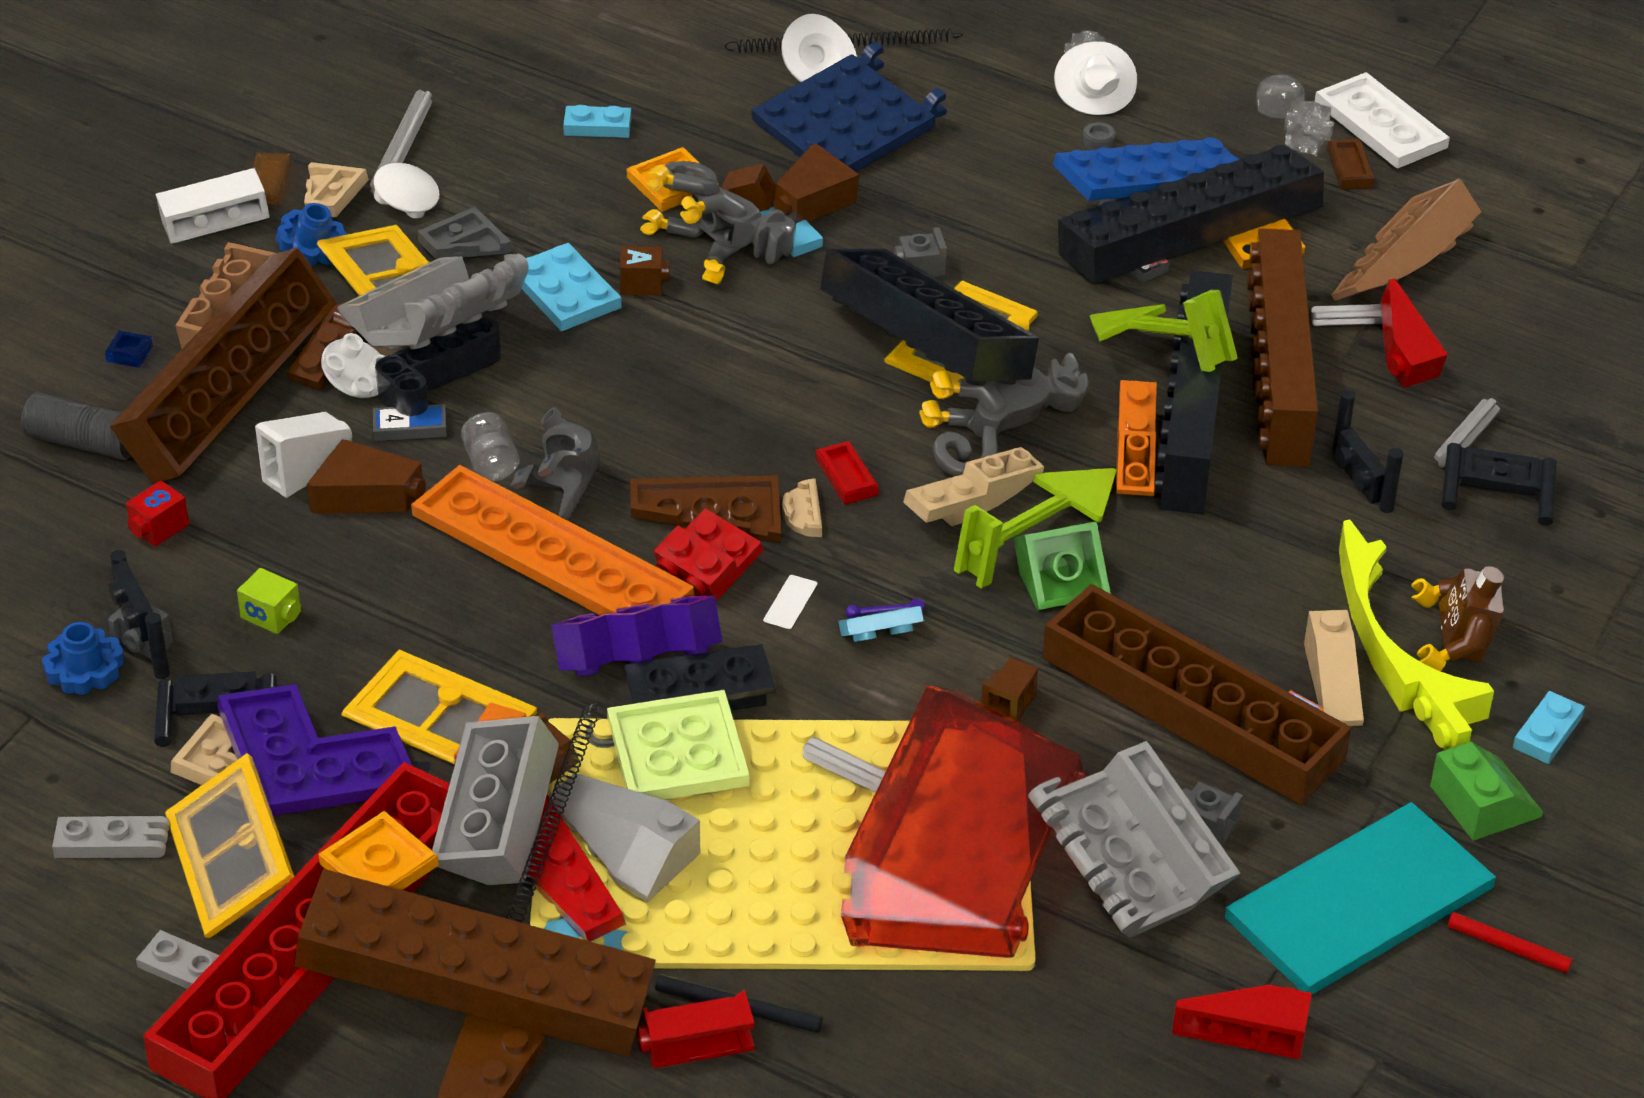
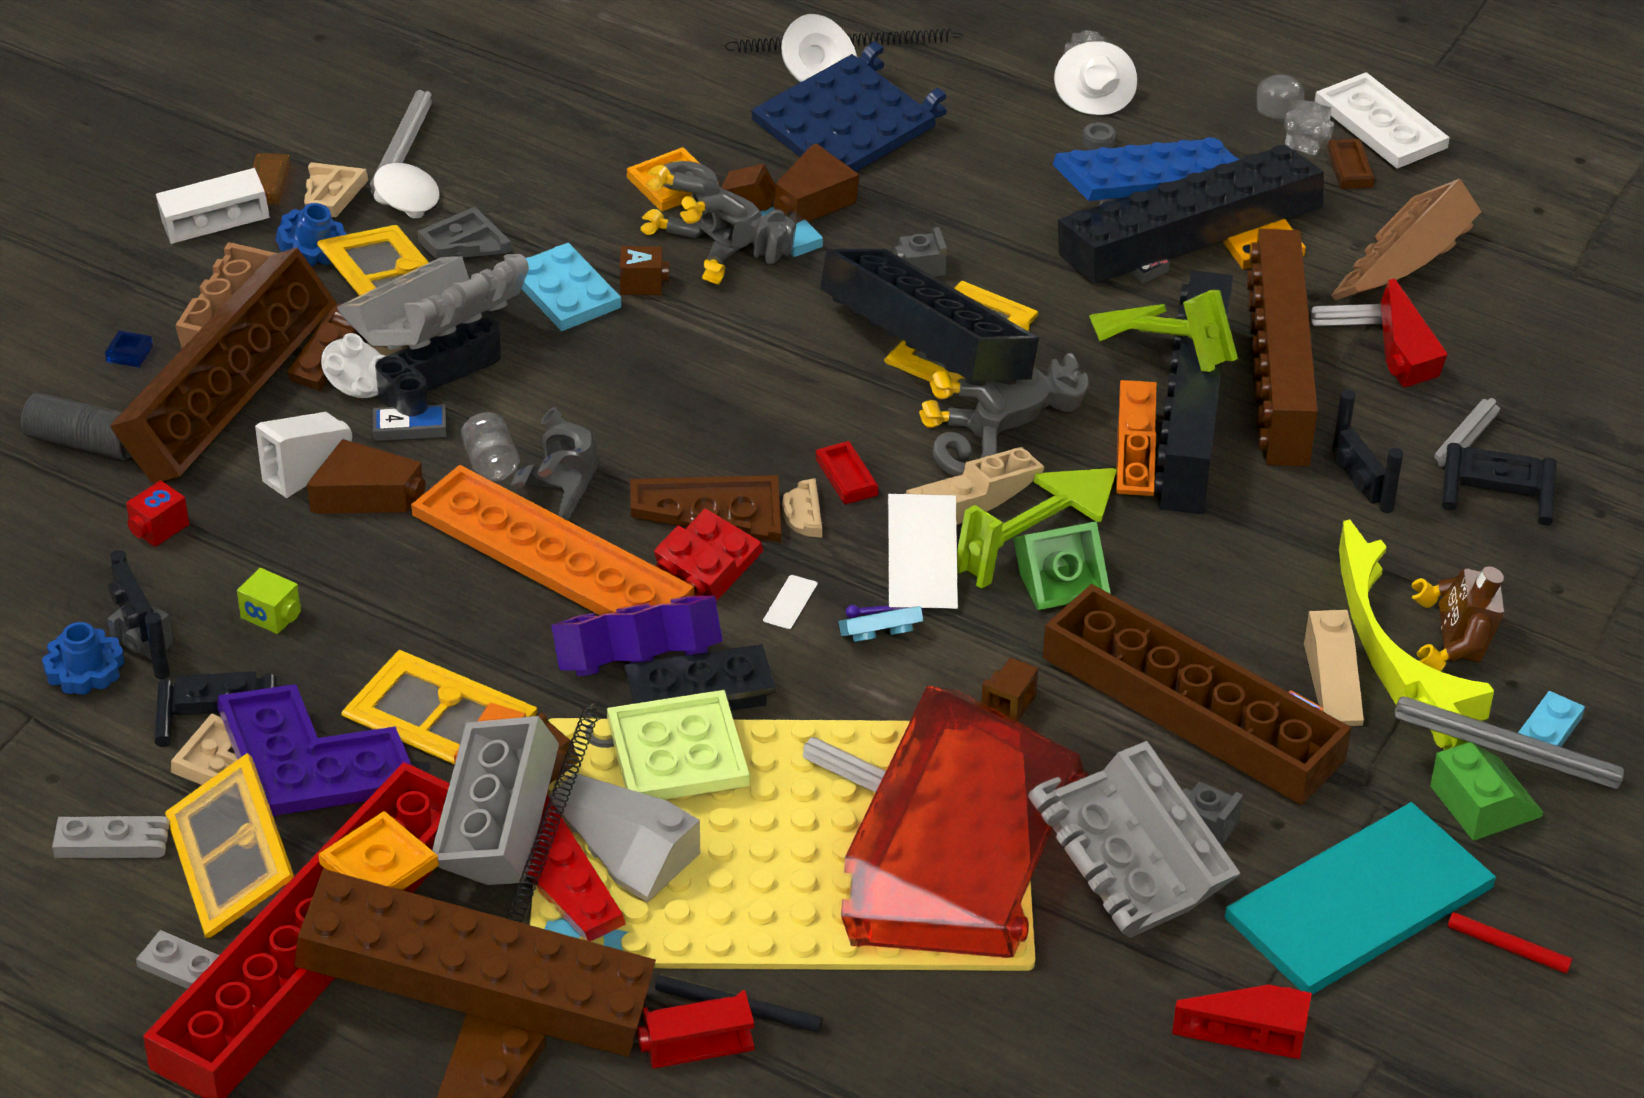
(597, 121): medium azure plate -> none
(922, 551): none -> white sticker
(1509, 742): none -> dark grey axle

